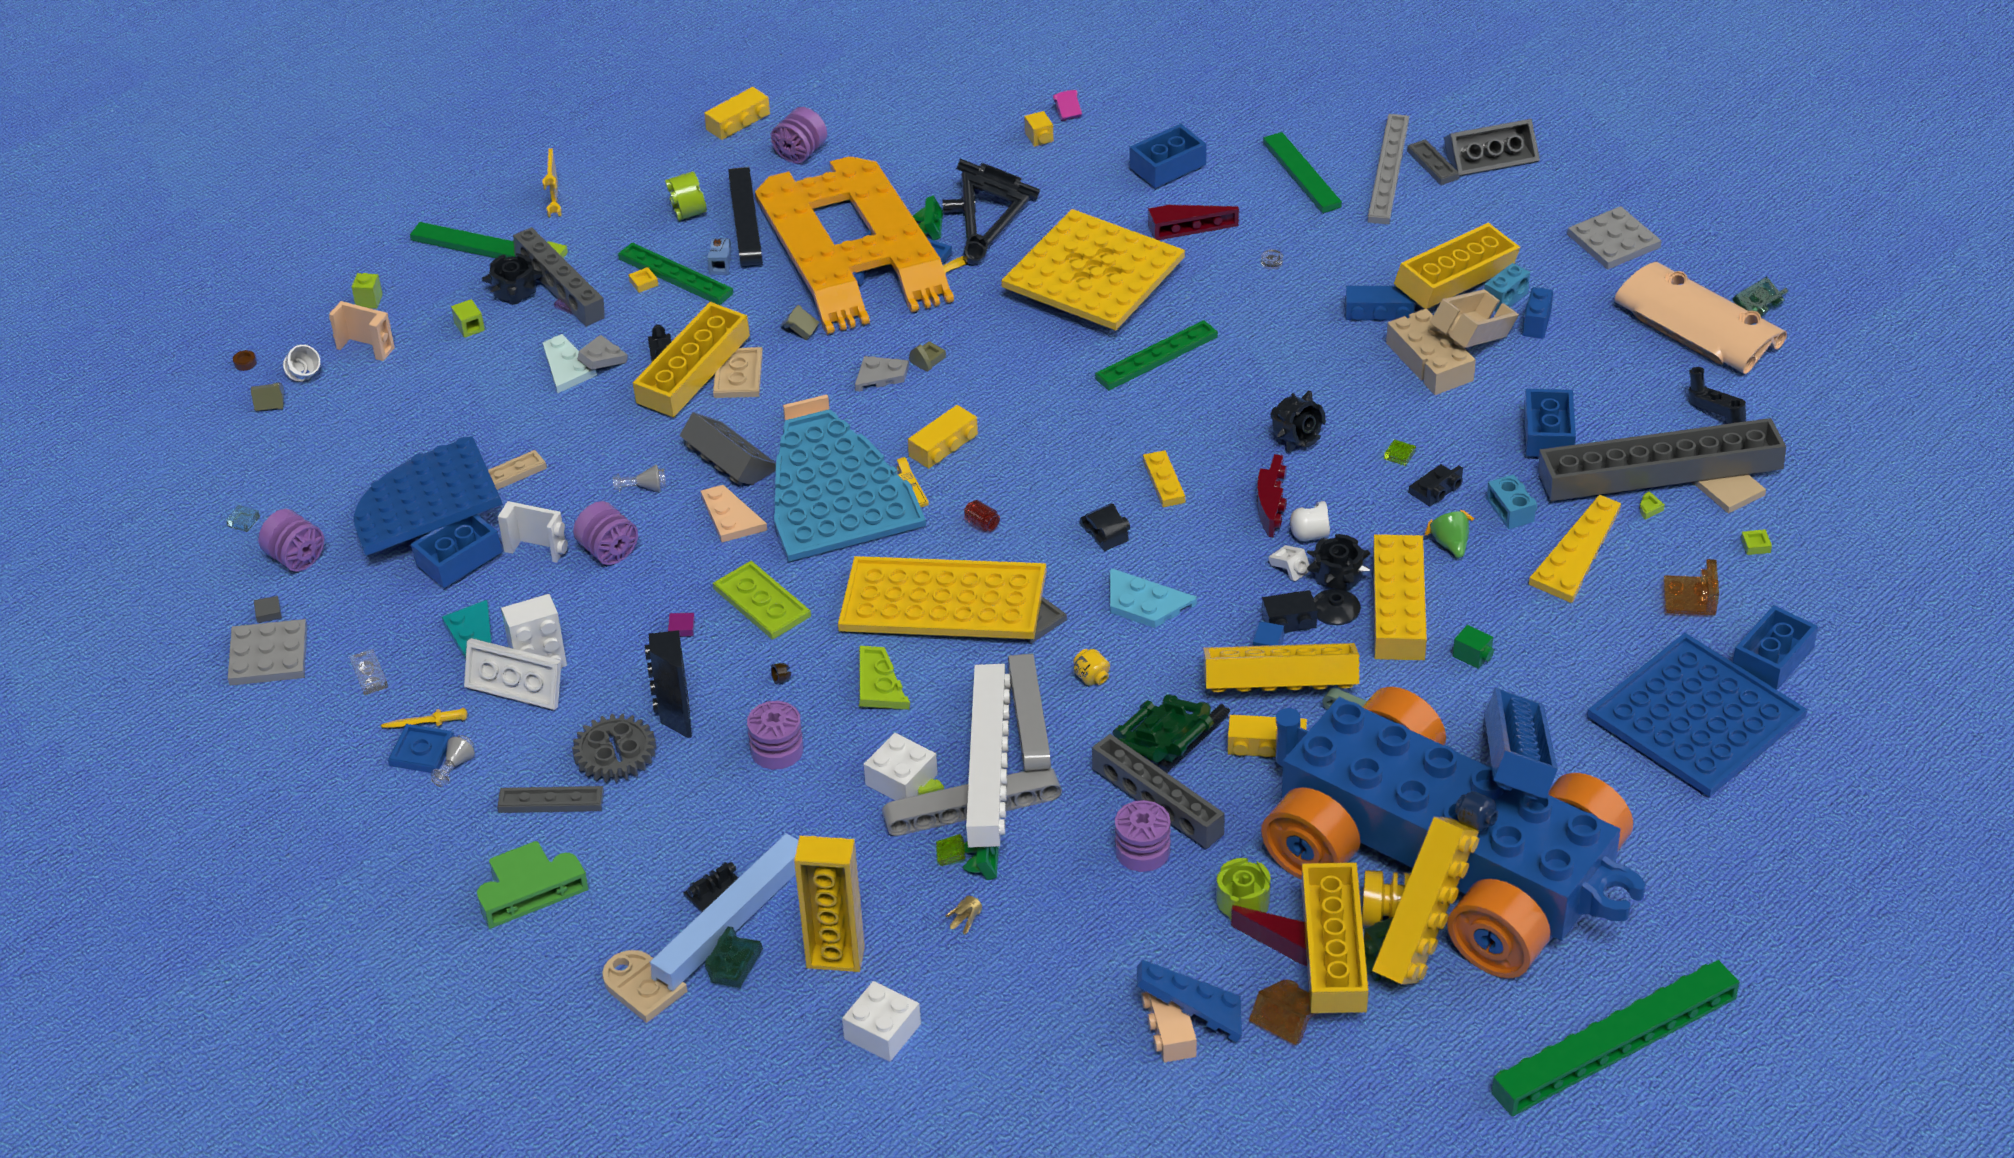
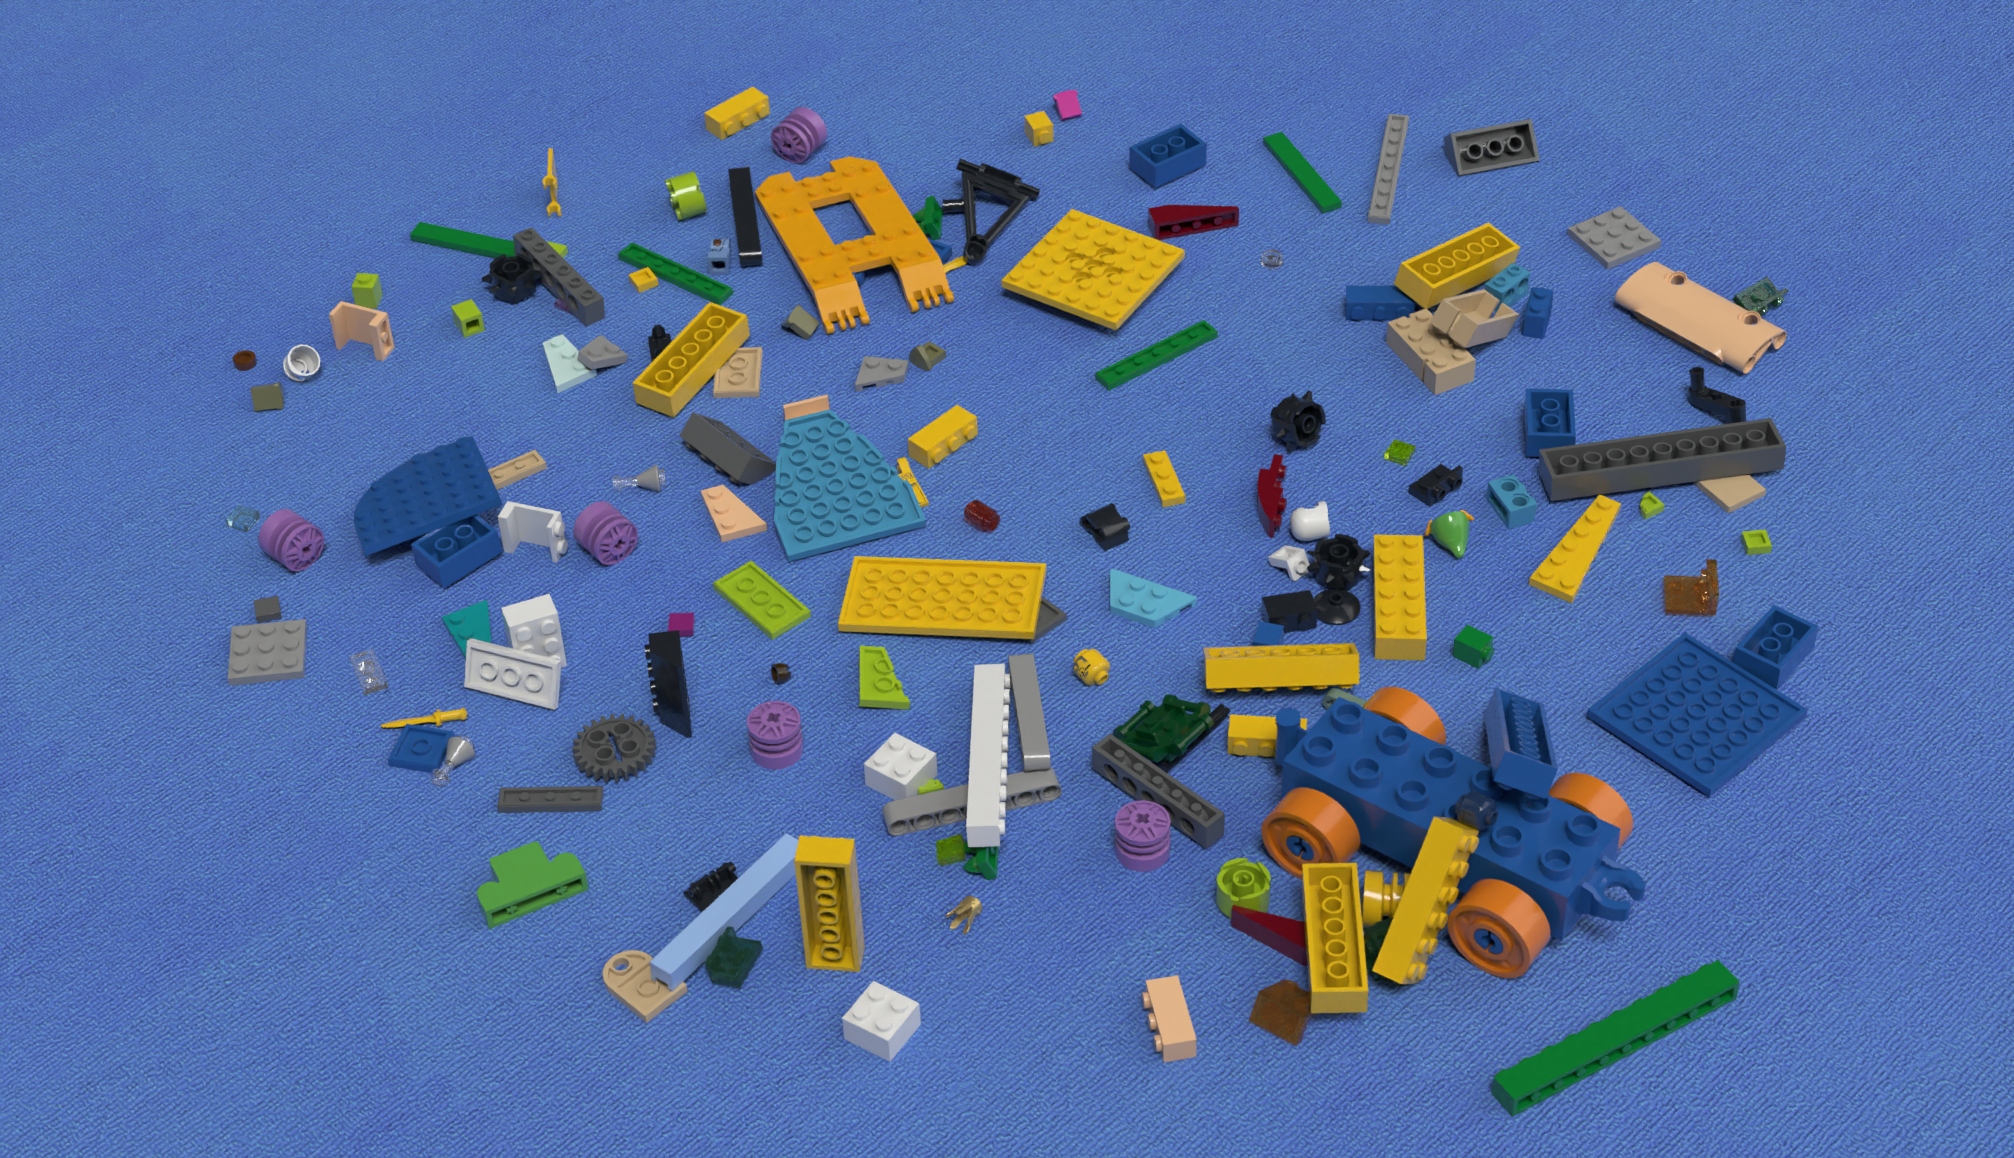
(1211, 1003): blue wing -> none
(1433, 162): dark grey tile -> none

